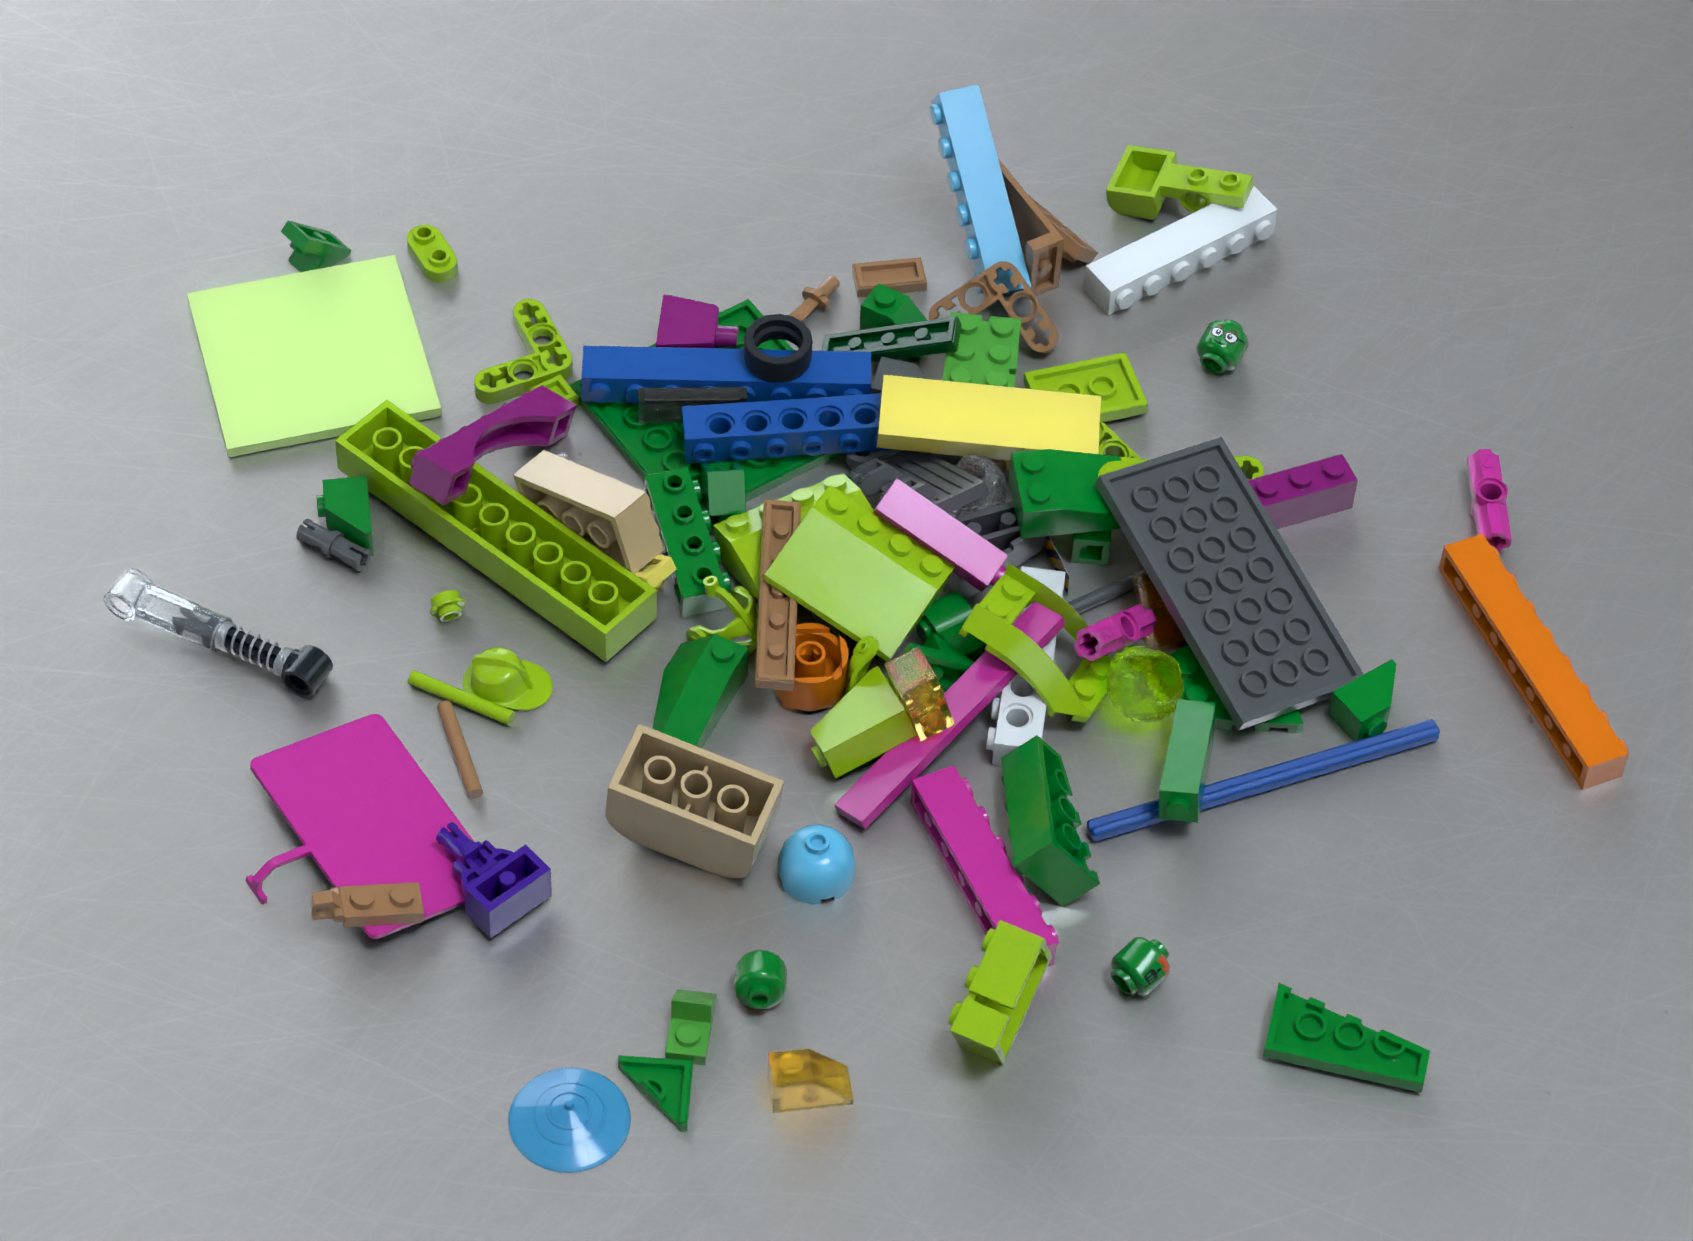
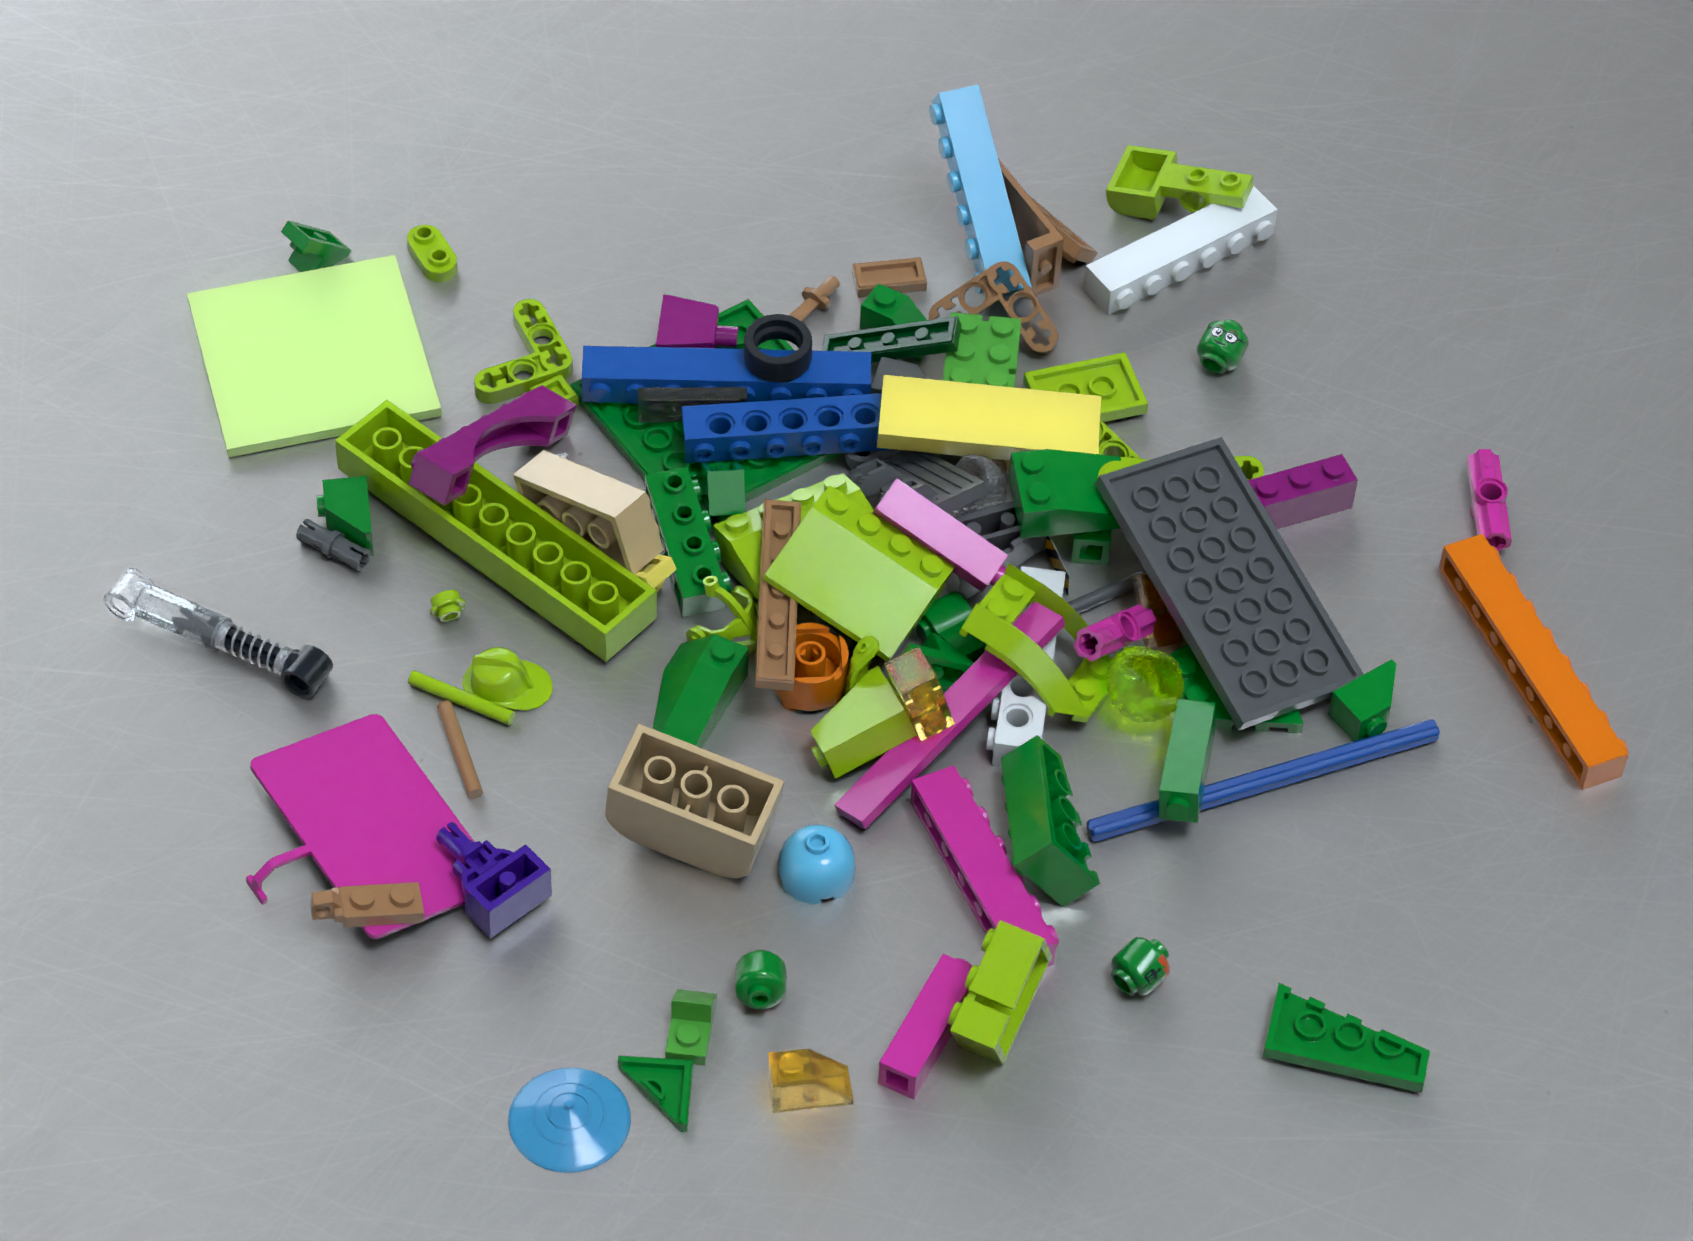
(924, 1029): none -> dark pink brick

